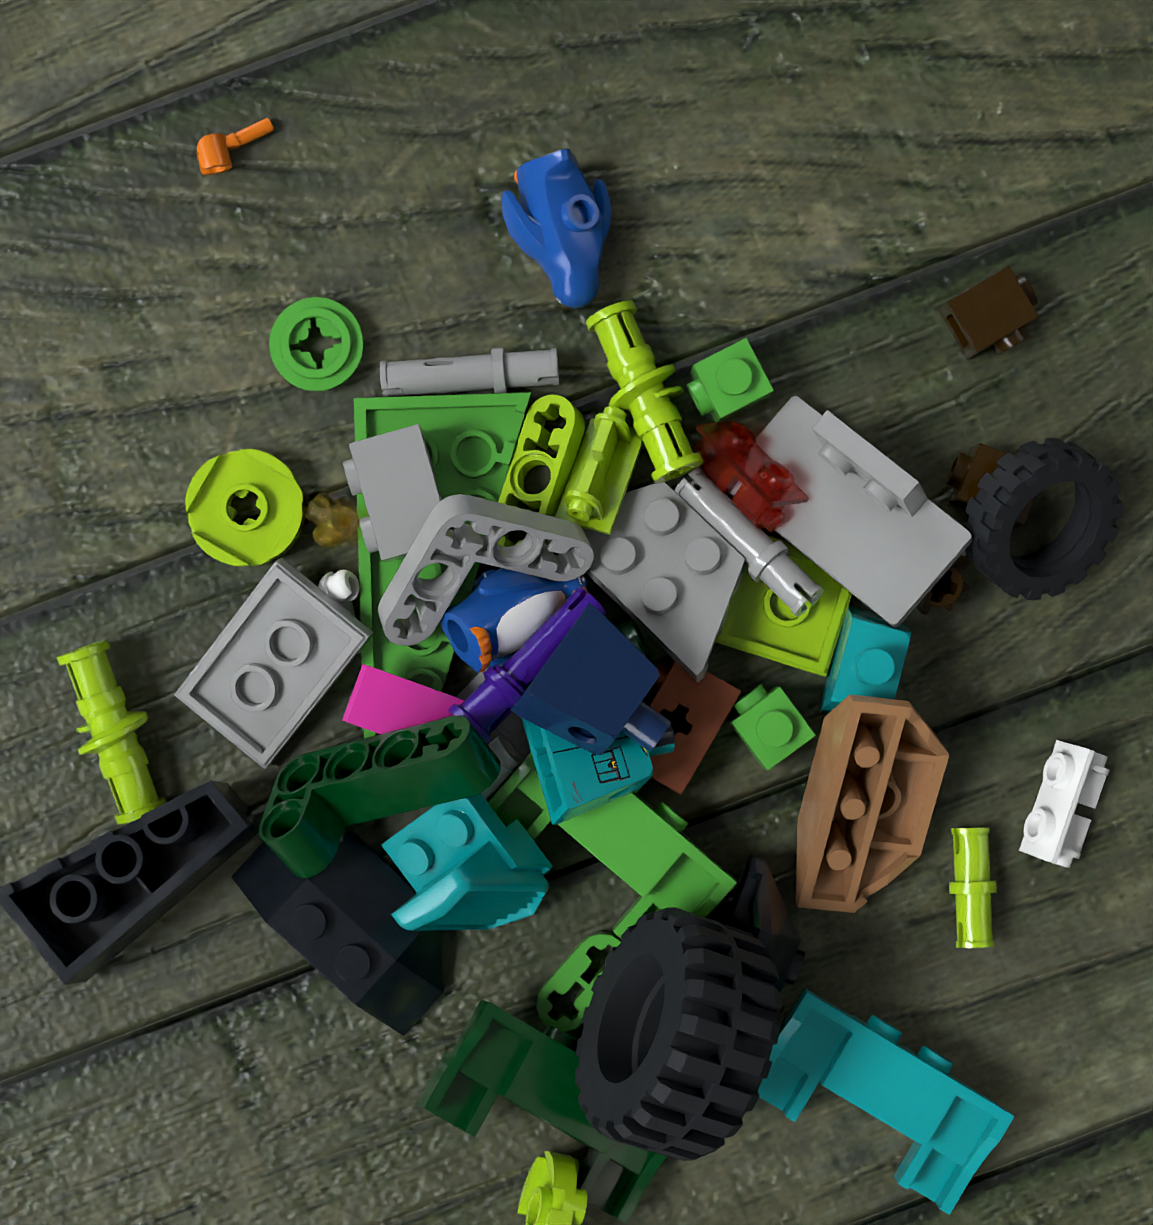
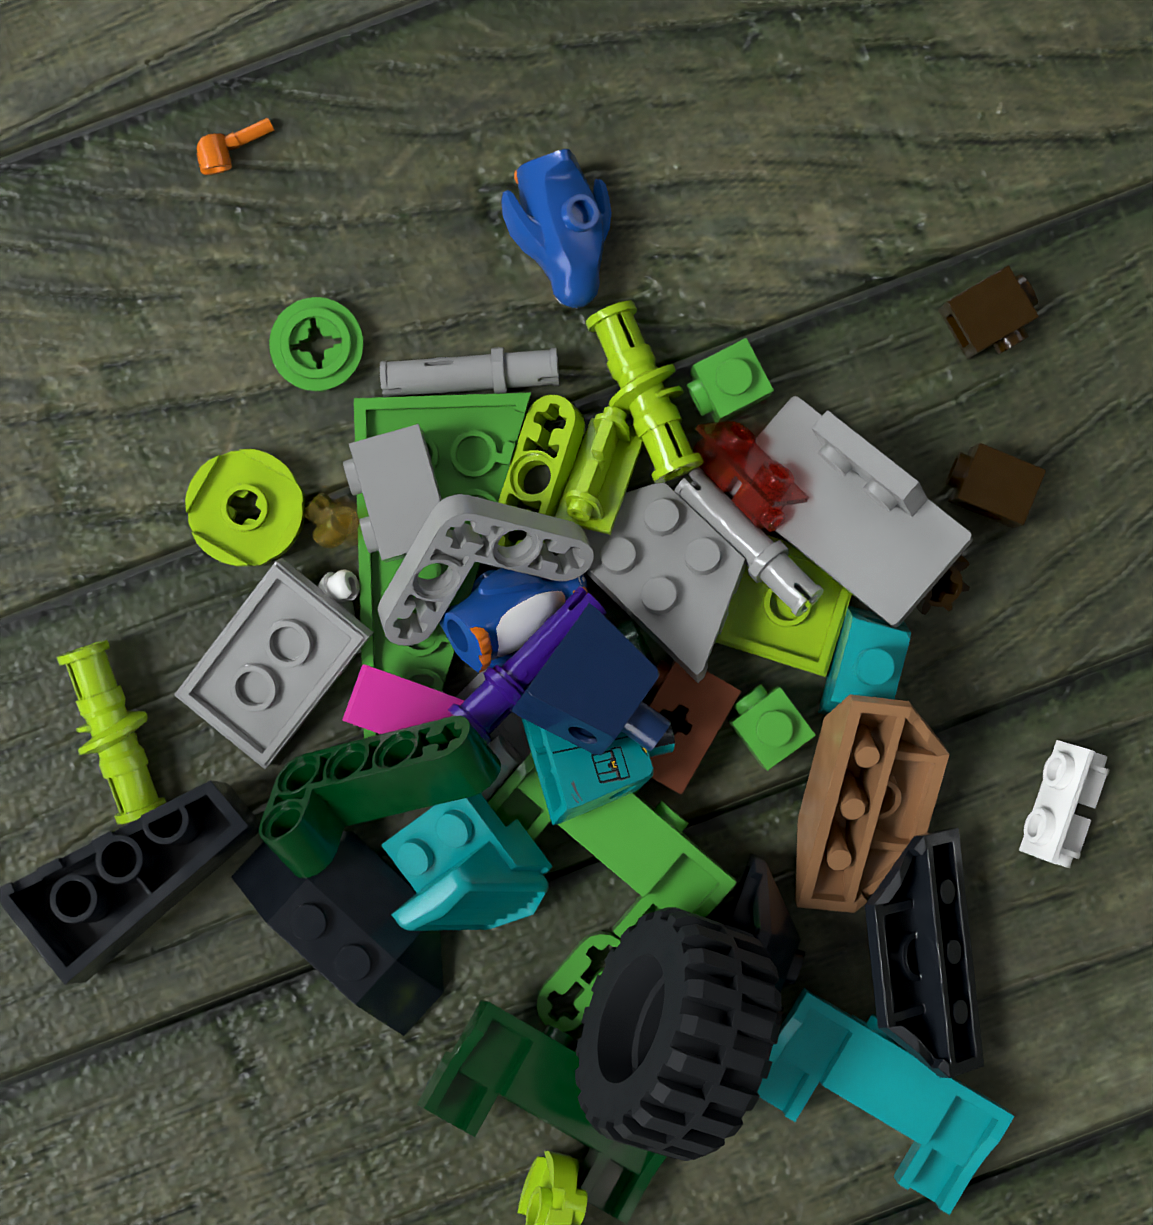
(926, 956): none -> black wedge
(972, 887): lime pin -> none
(1078, 543): black tyre -> none

